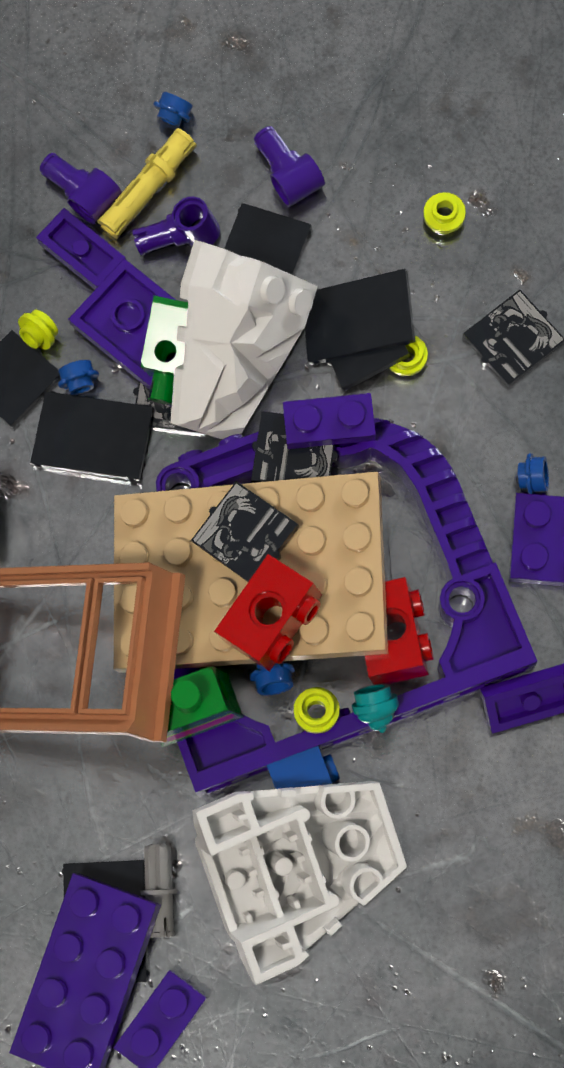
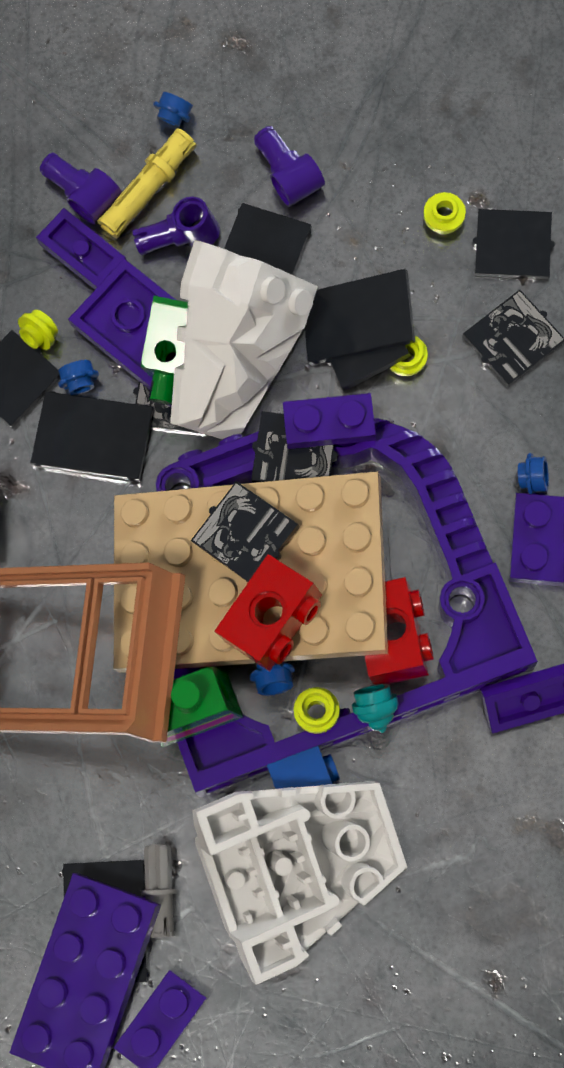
(513, 244): none -> black piece

